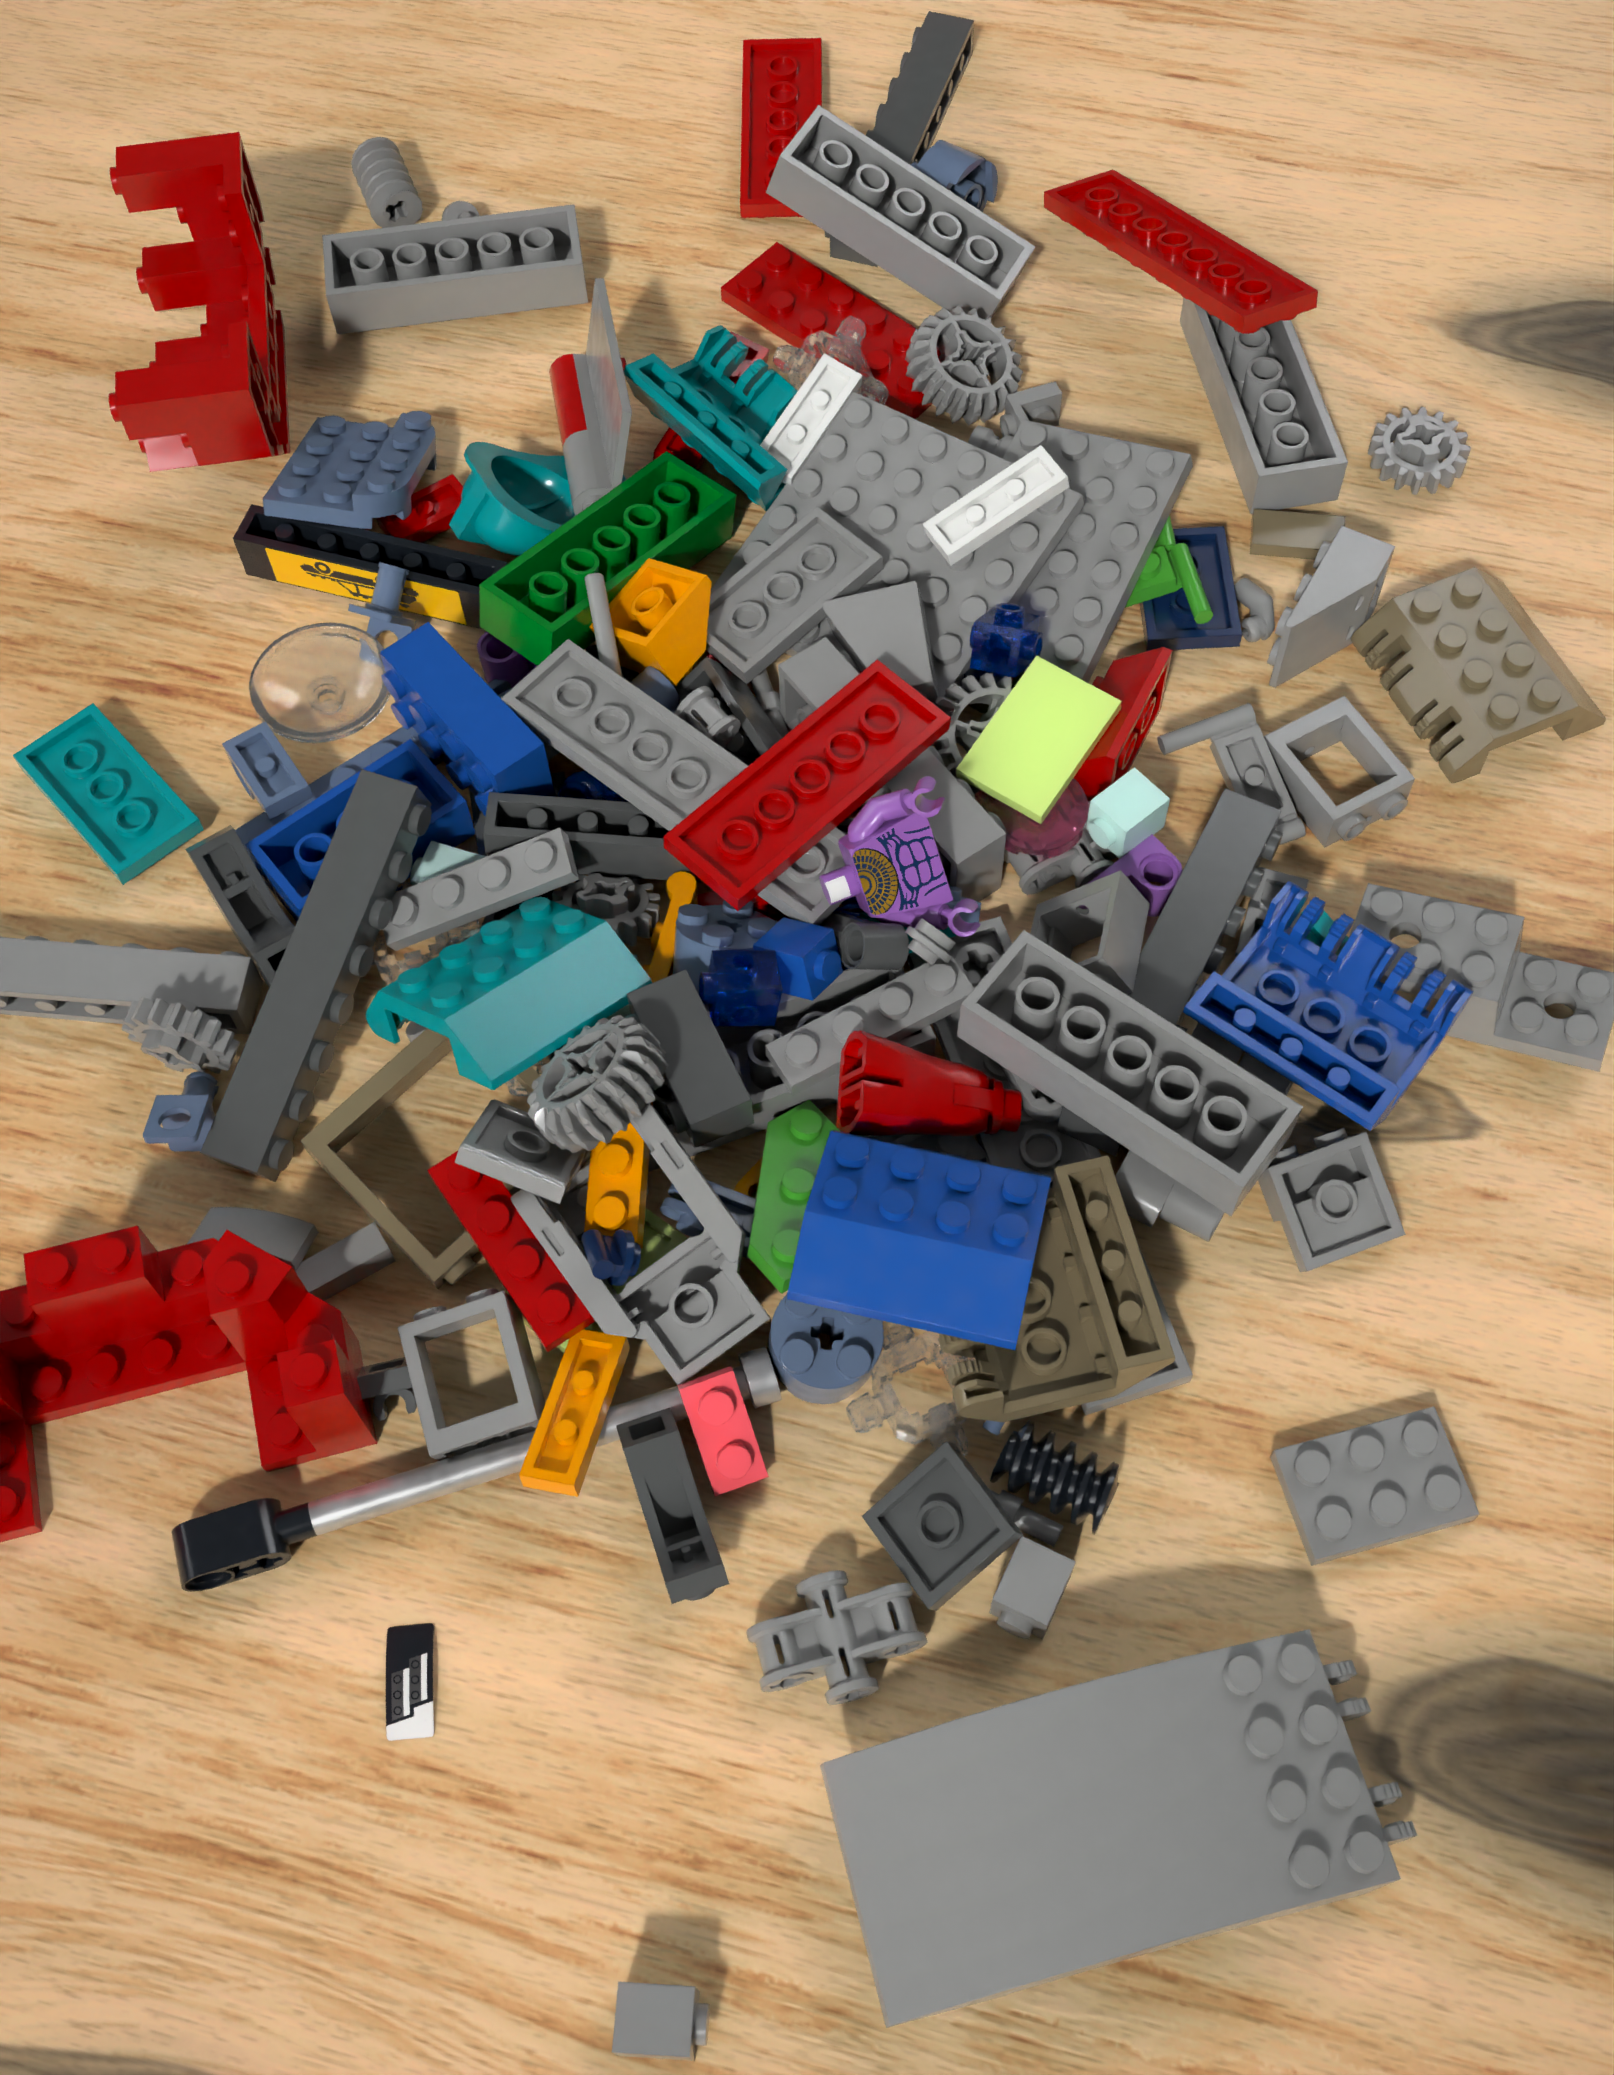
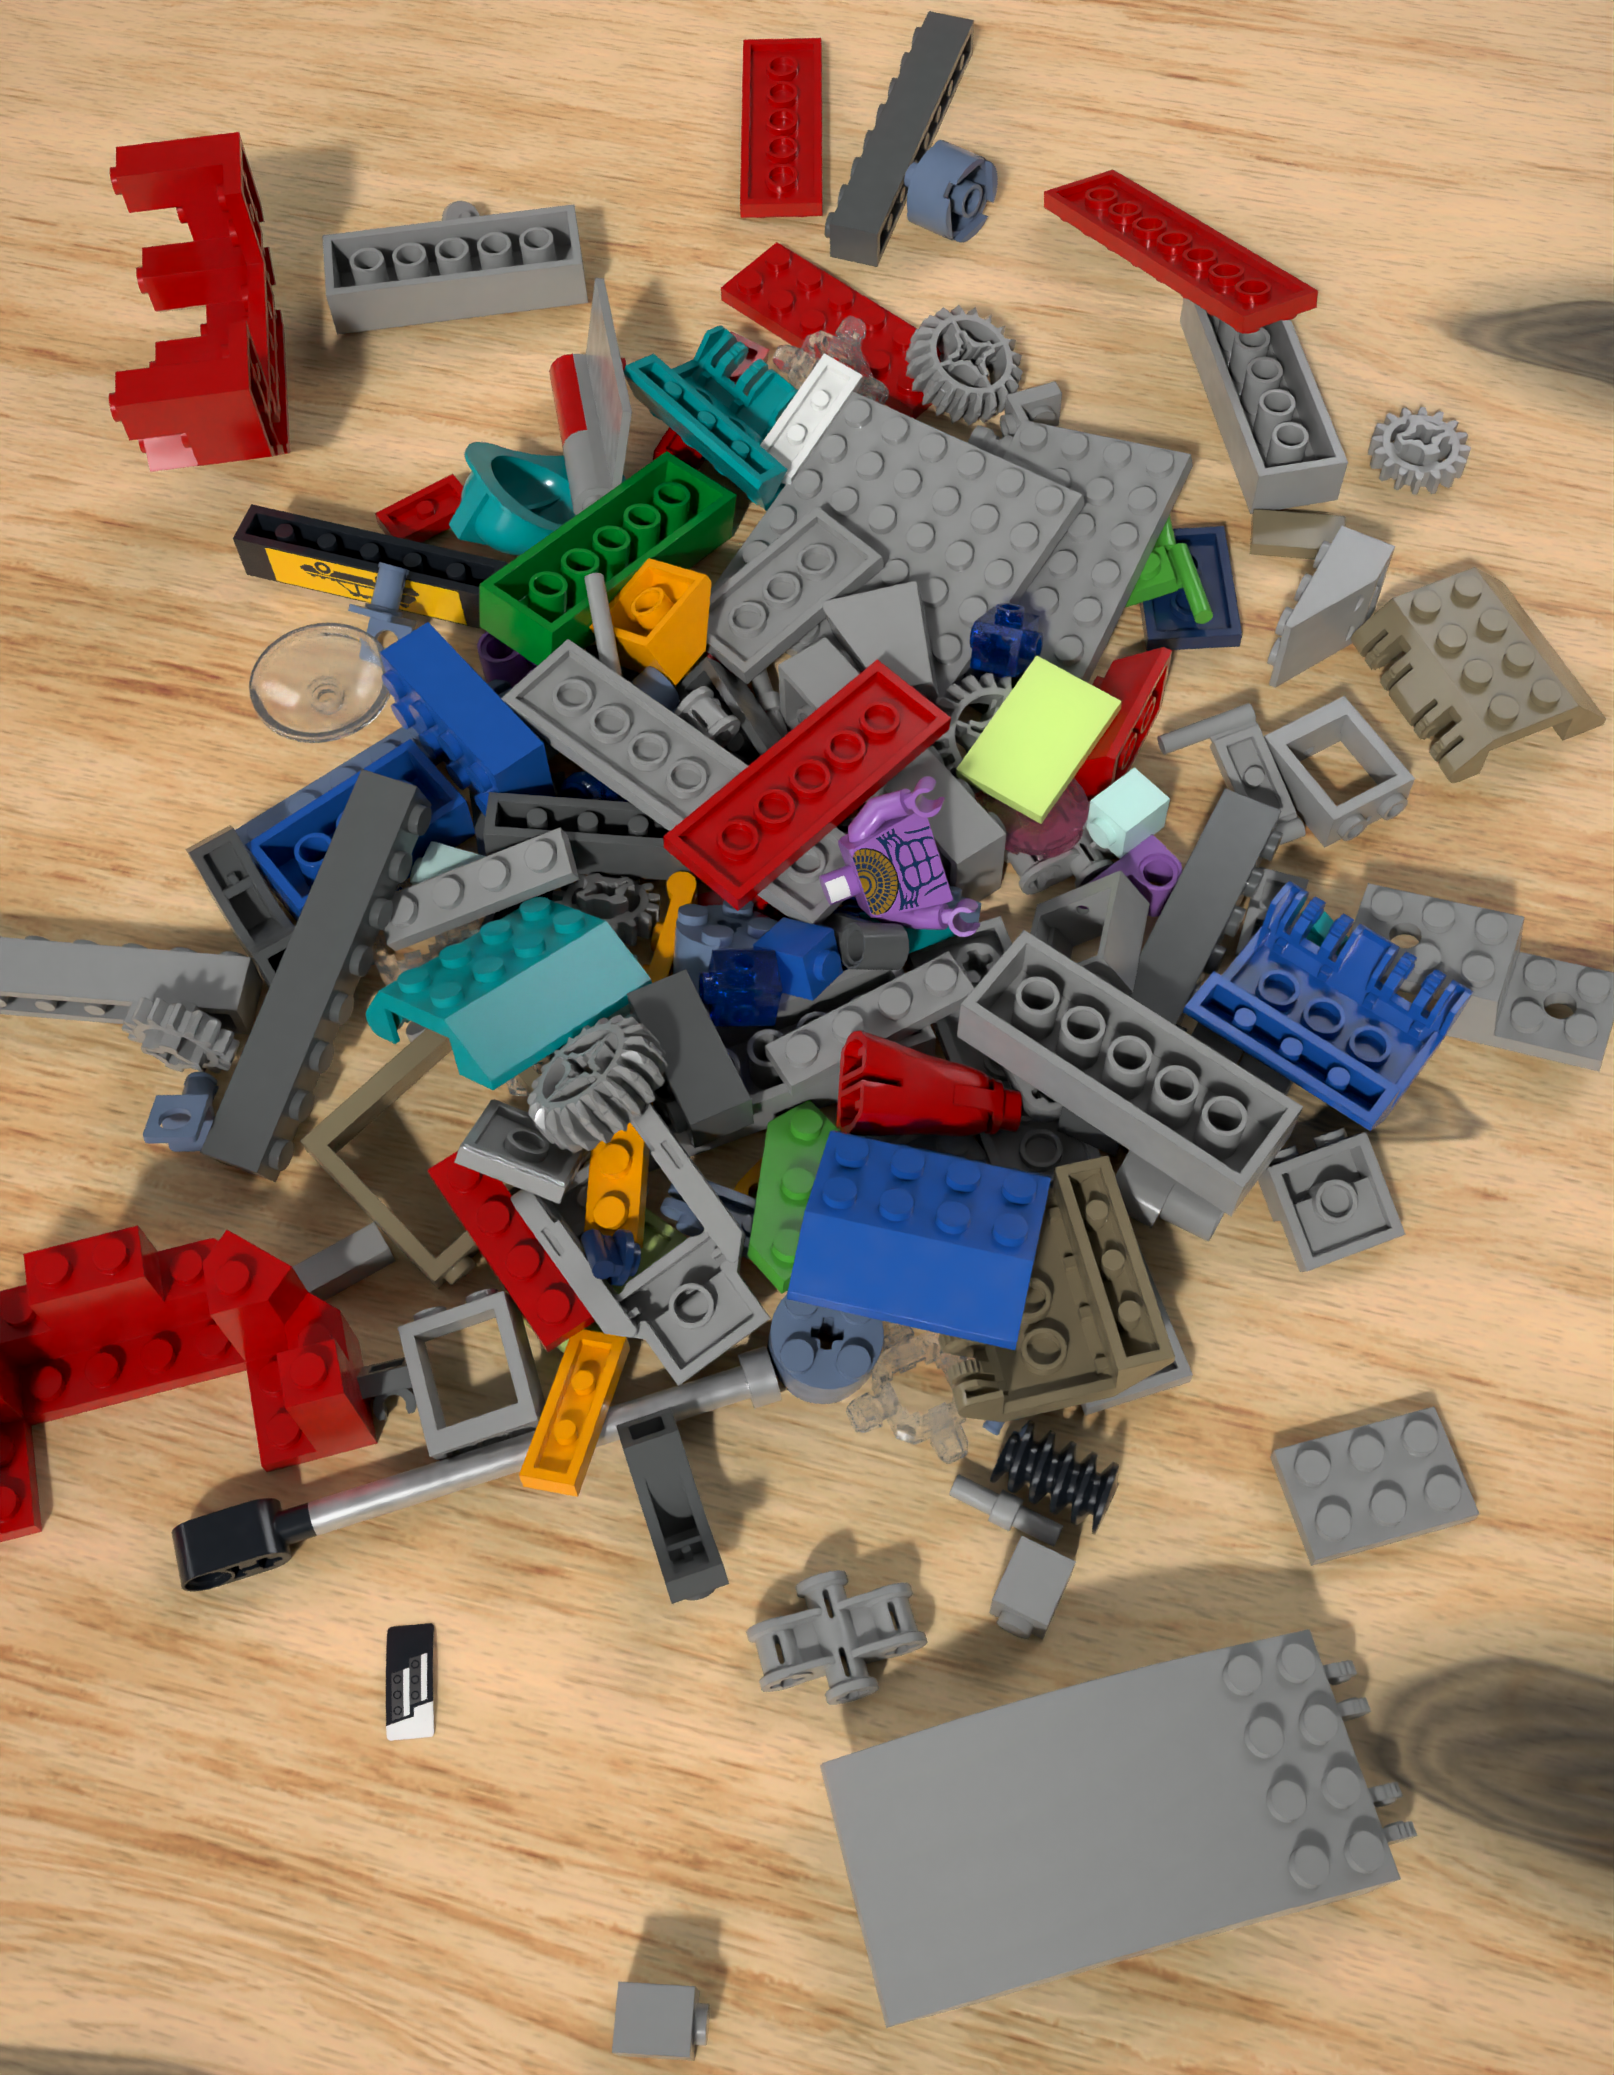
(108, 793): teal plate -> none
(267, 770): sand blue plate -> none
(271, 1231): light grey slope -> none
(354, 471): sand blue plate -> none
(386, 183): light grey piece -> none
(722, 1431): coral plate -> none
(897, 216): light grey brick -> none
(929, 942): light grey plate -> none
(942, 1525): dark grey plate -> none
(996, 505): white plate -> none
(1260, 603): light grey arm -> none

